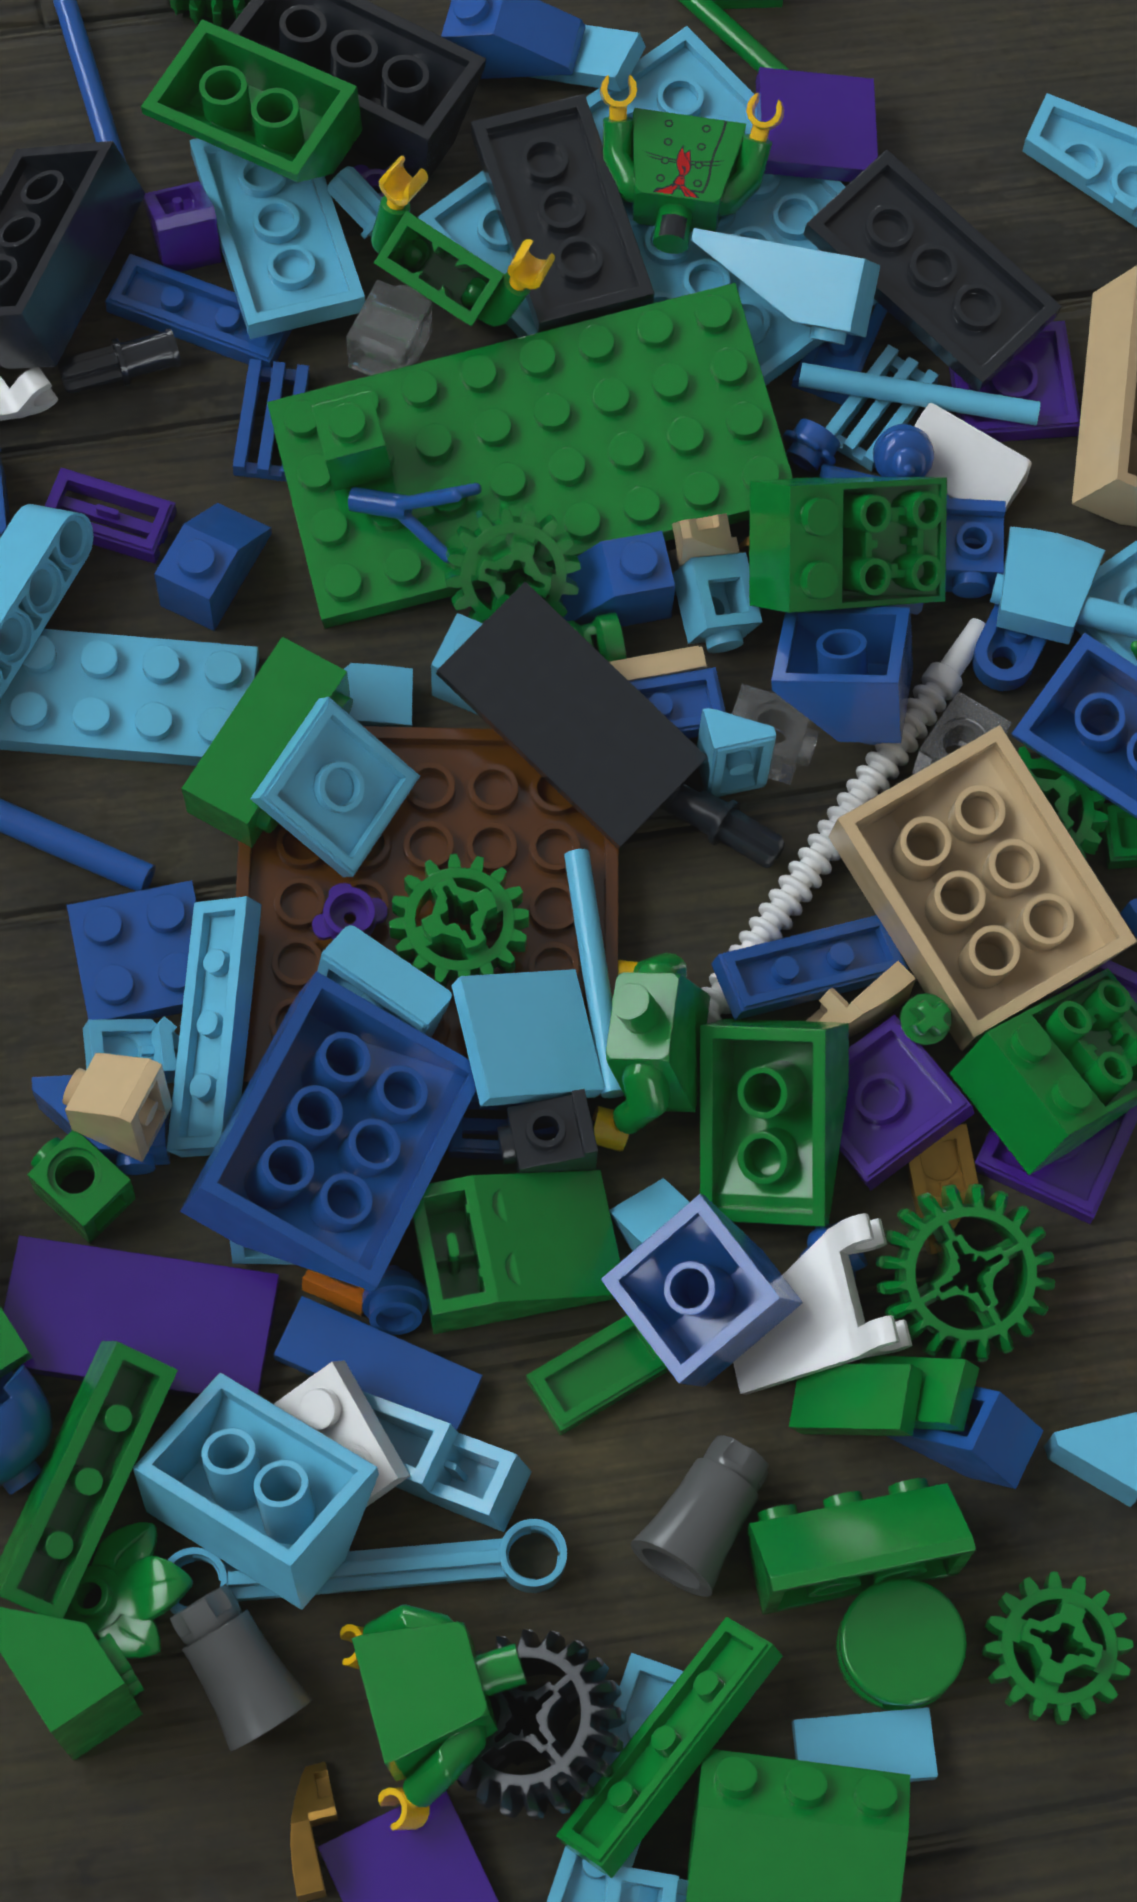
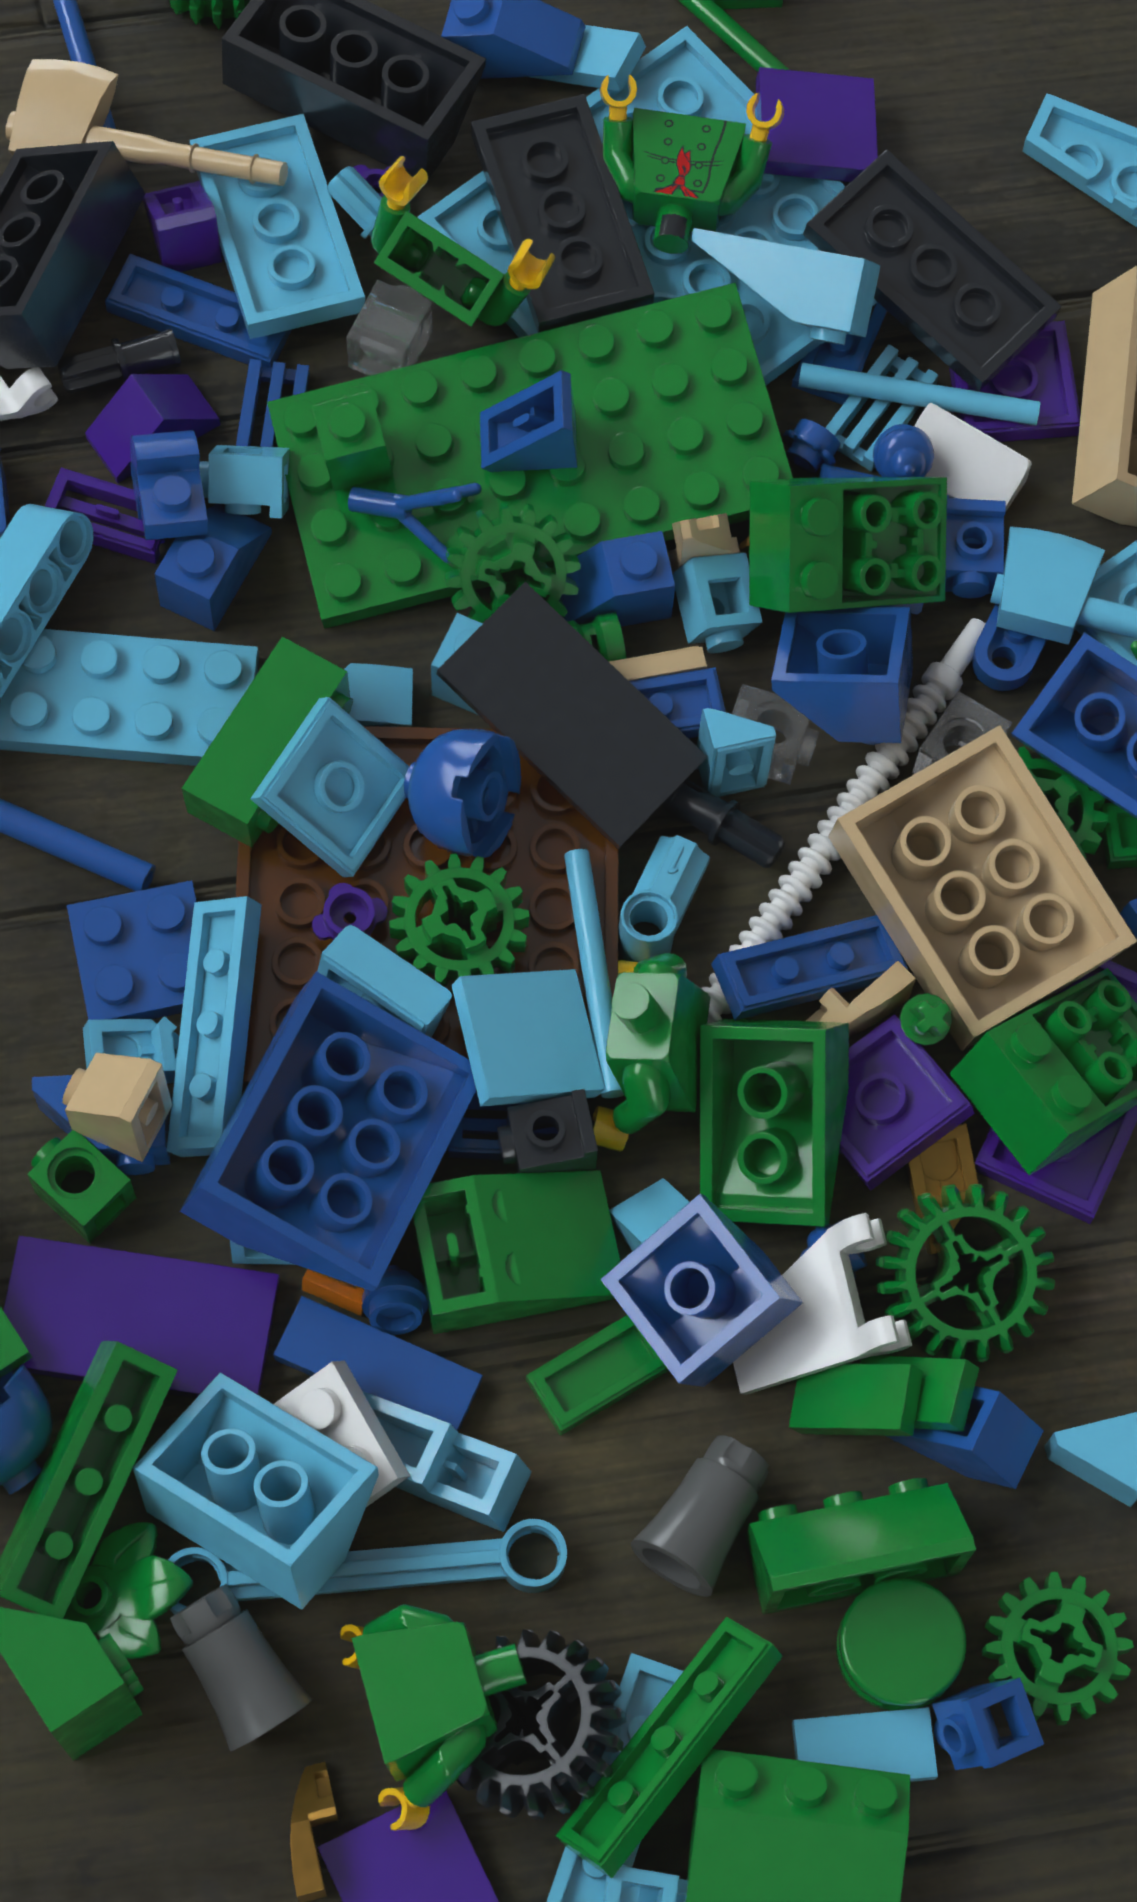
(69, 105): none -> tan piece
(147, 407): none -> dark purple slope
(168, 484): none -> blue brick
(247, 479): none -> medium azure brick
(257, 104): green slope -> none
(462, 790): none -> blue cylinder
(531, 428): none -> blue slope
(661, 897): none -> medium azure piece
(968, 1729): none -> blue brick

